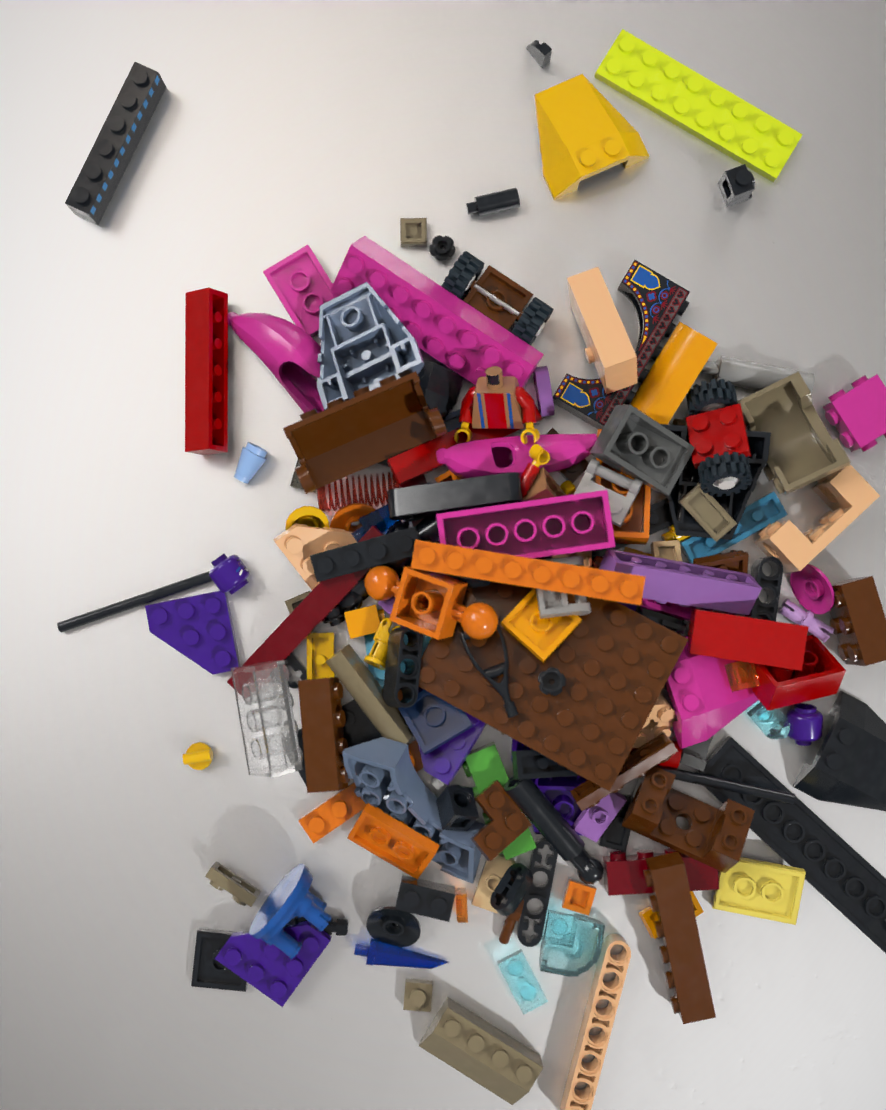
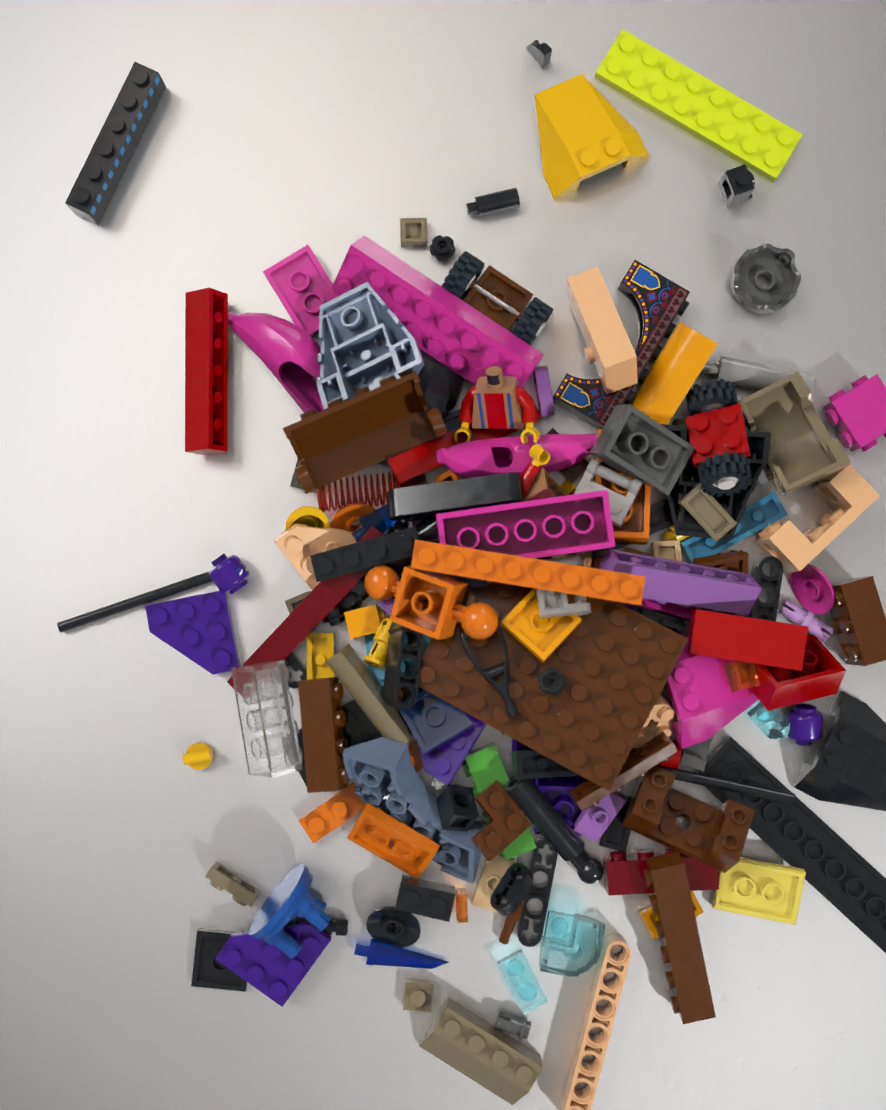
(250, 461): light blue cone -> none
(513, 1025): none -> dark grey pin
(578, 897): orange plate -> none
(777, 266): none -> dark grey plate

